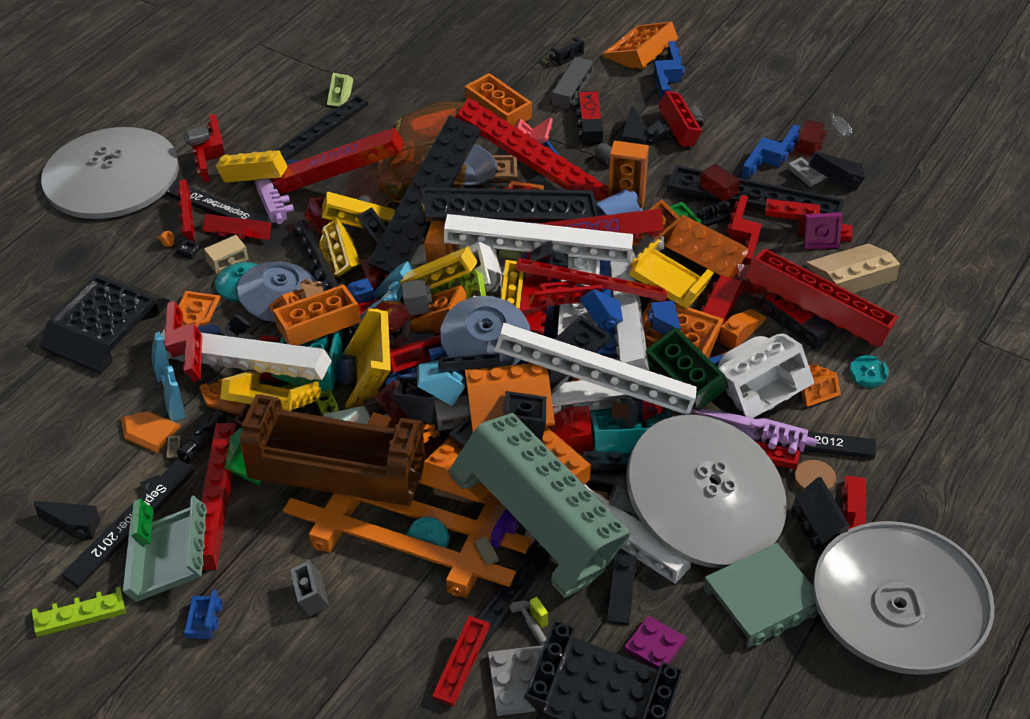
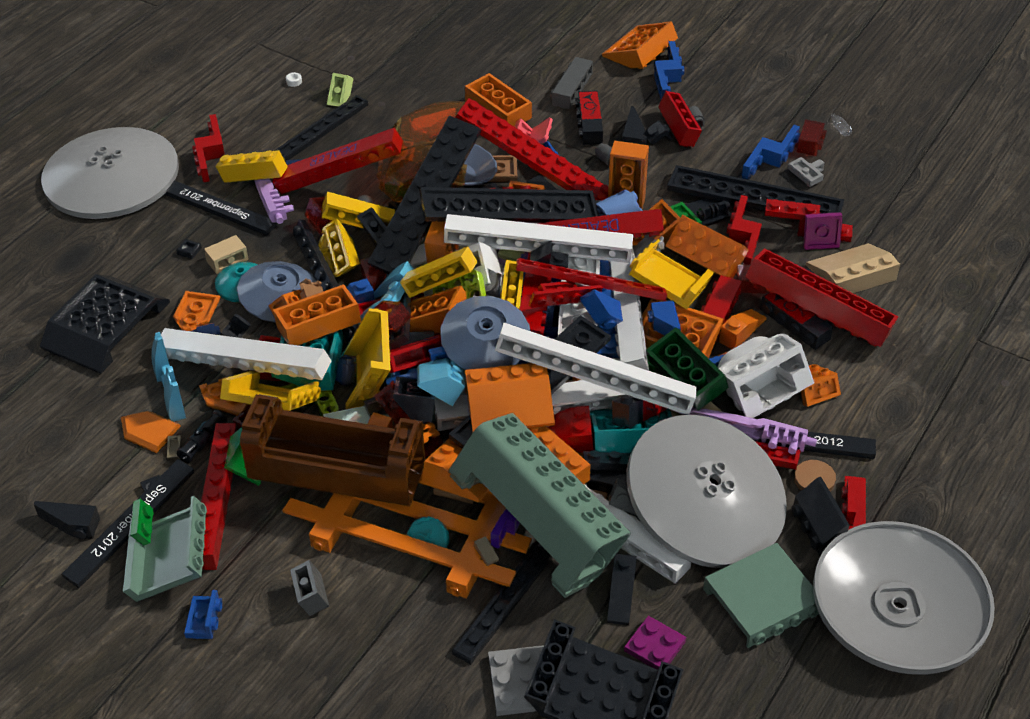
(78, 613): lime hinge -> none
(166, 238): orange piece -> none
(183, 341): red bracket -> none
(186, 207): red plate -> none
(196, 136): dark grey brick -> none
(236, 226): red bracket -> none
(293, 79): none -> white tile
(417, 296): dark grey brick -> none
(461, 661): red plate -> none
(469, 362): black tile -> none
(523, 606): light grey piece -> none
(529, 409): black slope -> none
(538, 612): neon yellow tile -> none
(568, 53): black hinge -> none
(719, 182): clear red brick -> none
(837, 169): black slope -> none
(868, 371): teal tile -> none

